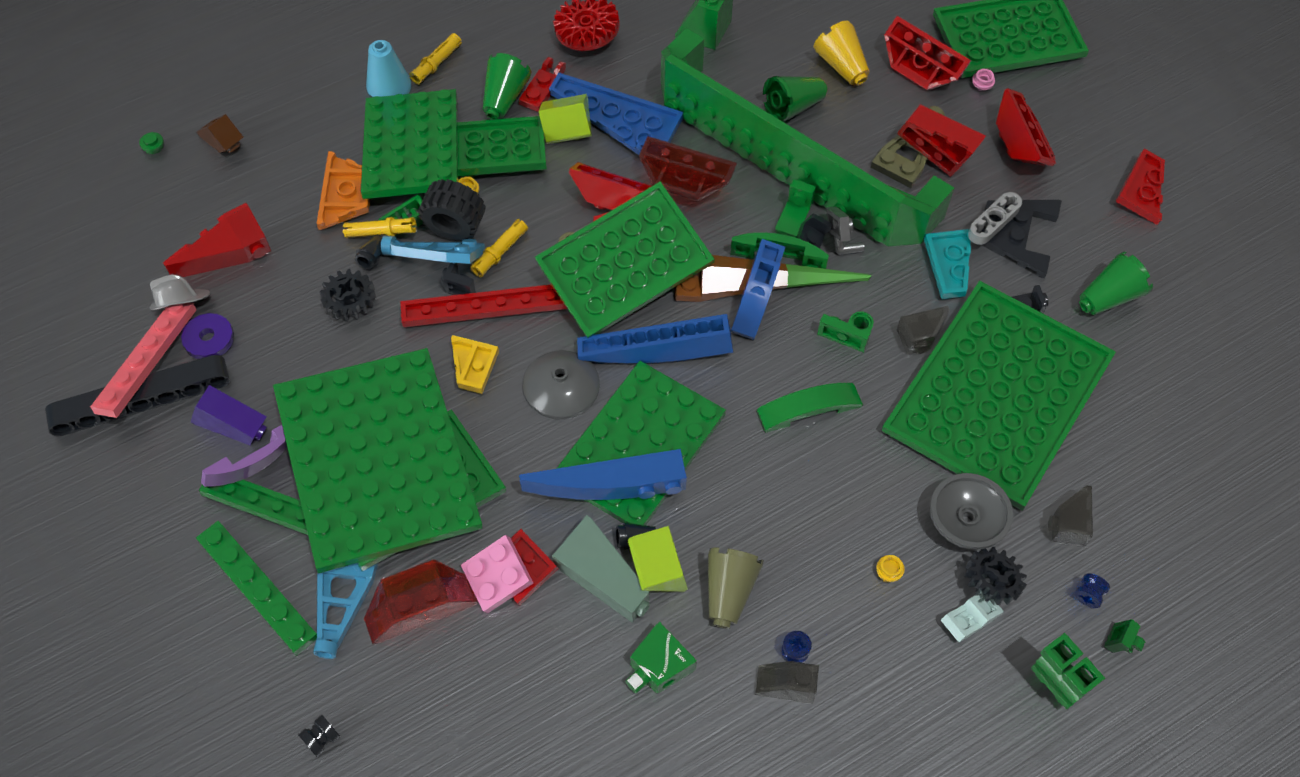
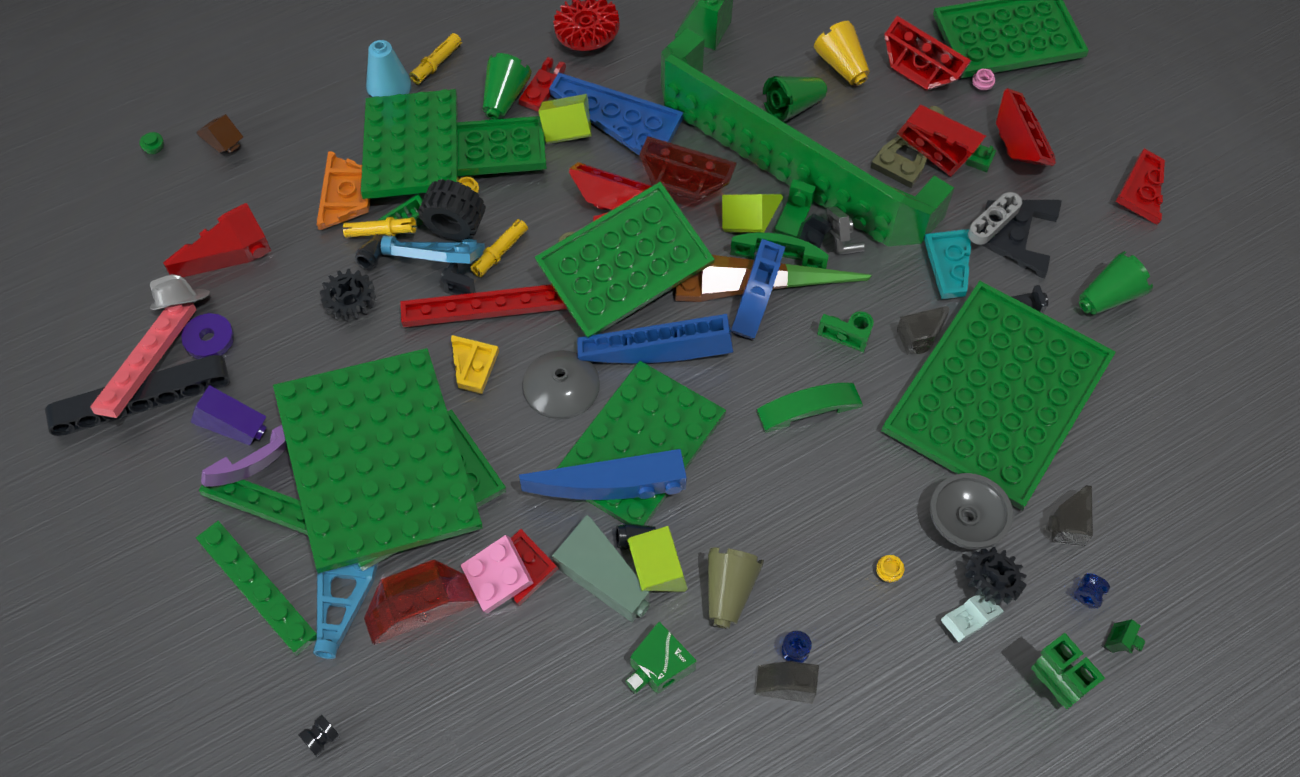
(748, 211): none -> lime slope
(981, 158): none -> green tile

